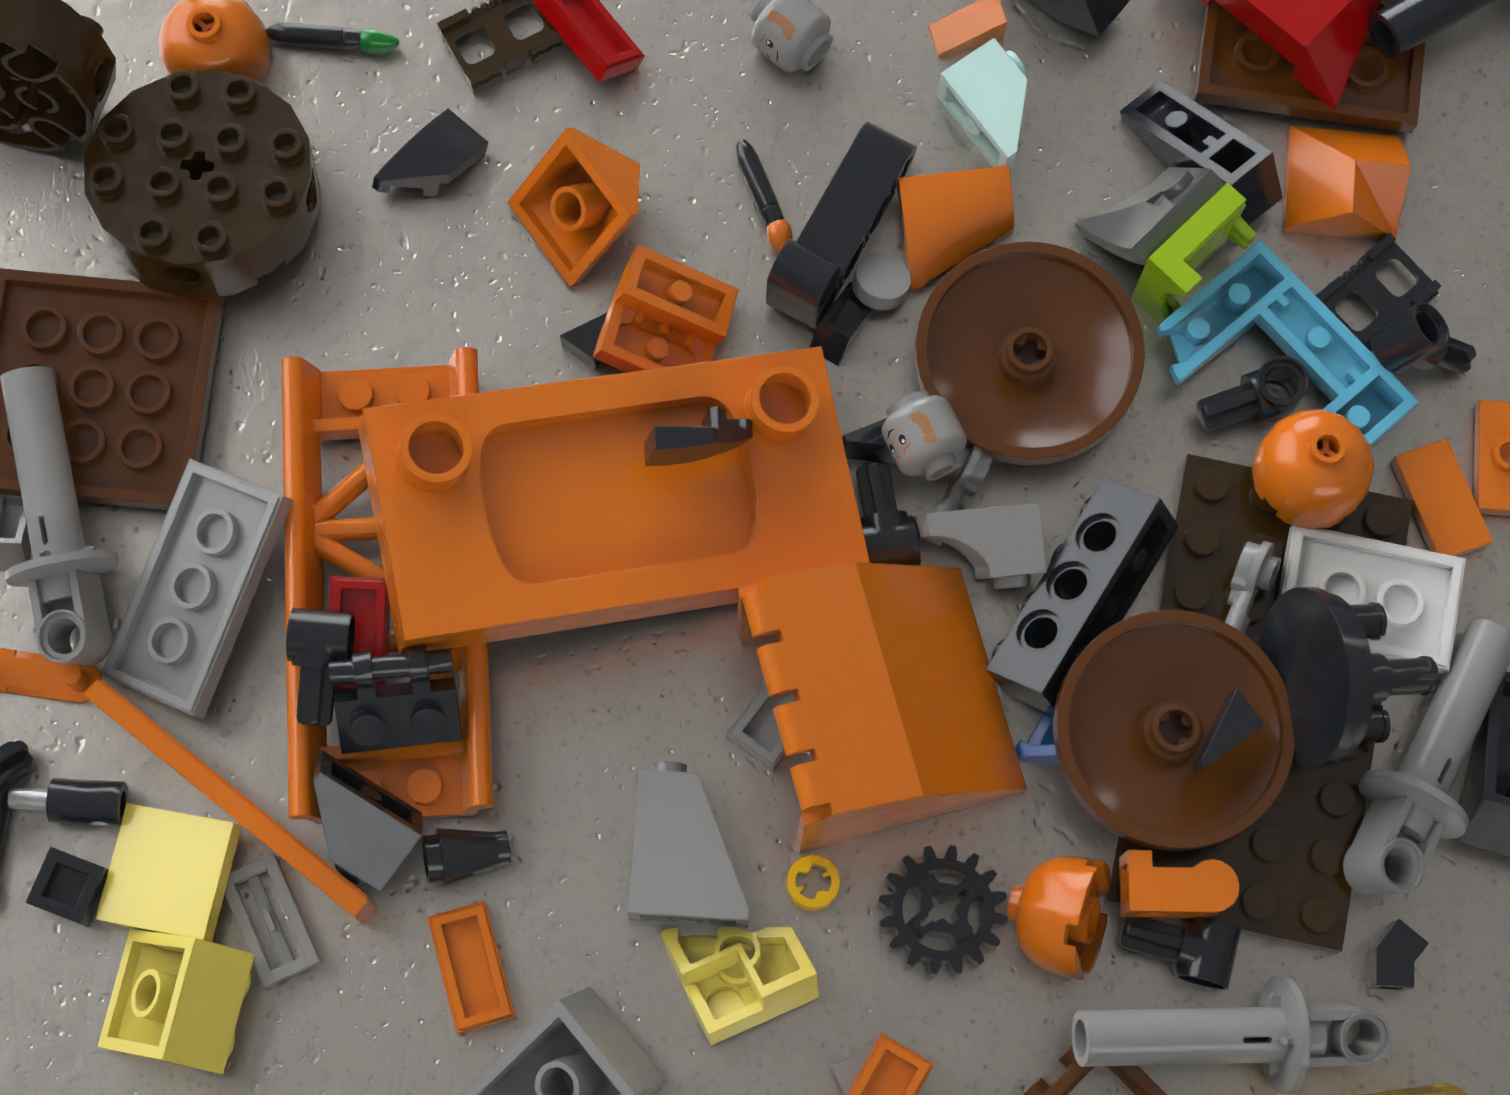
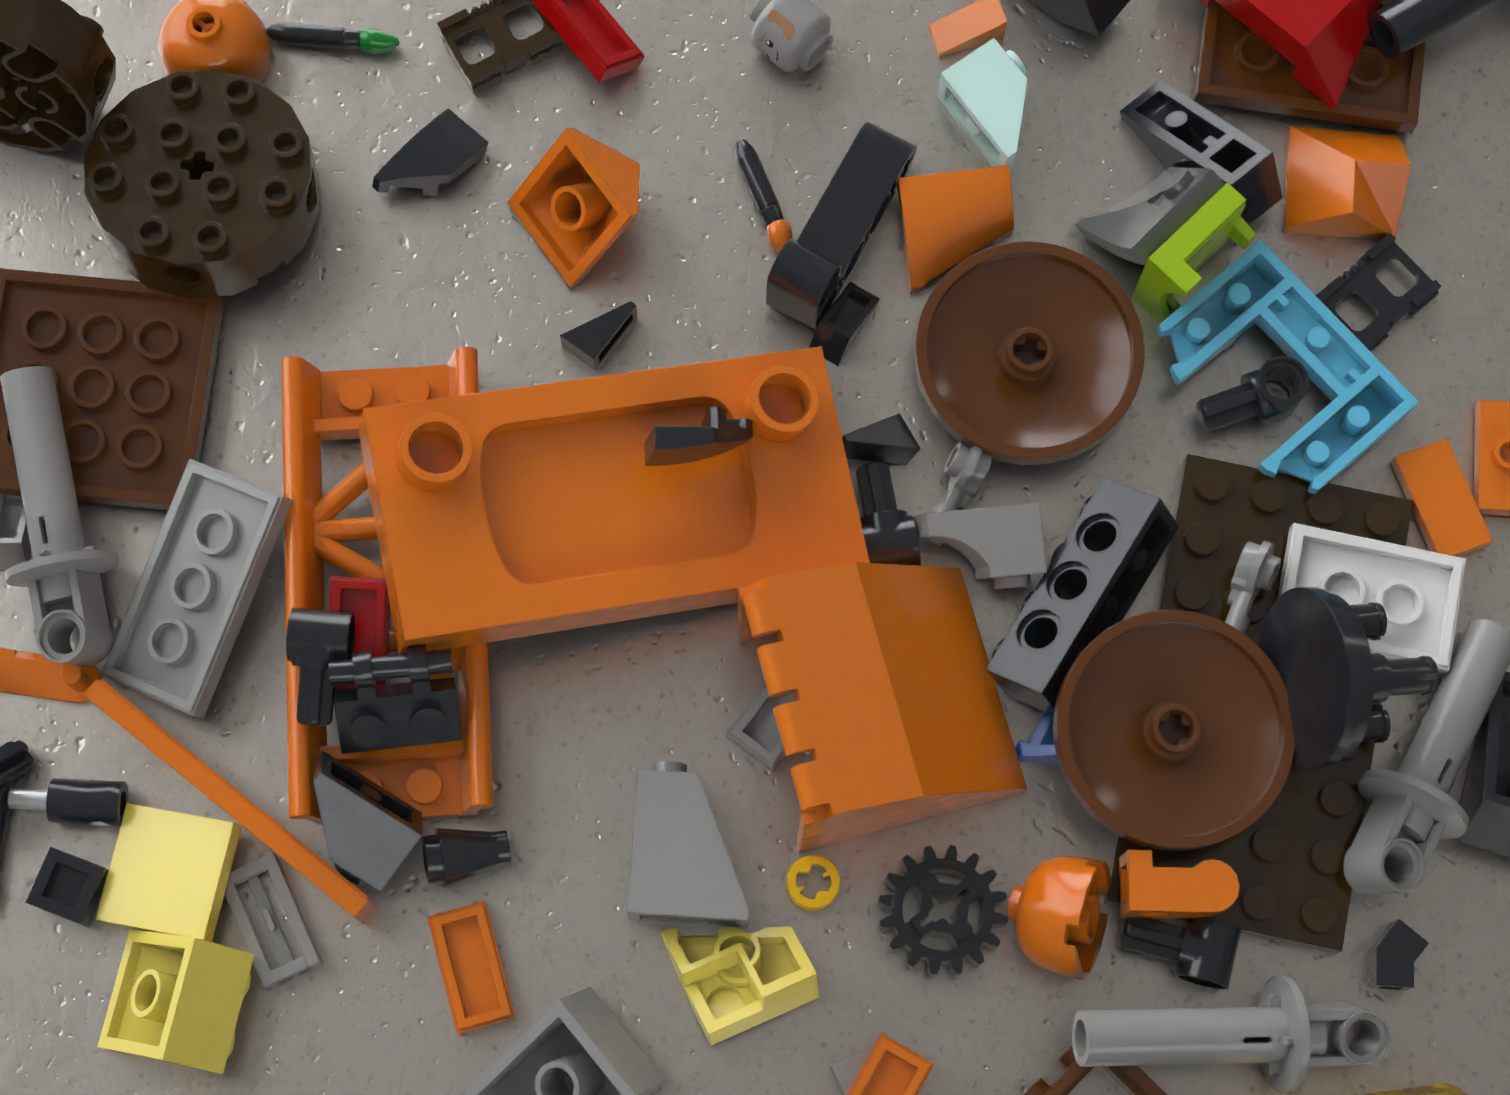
(663, 315): orange slope -> none
(881, 281): light grey tile -> none
(924, 435): light grey head -> none
(1232, 725): black piece -> none
(1313, 468): orange cylinder -> none
(1420, 341): black axle -> none

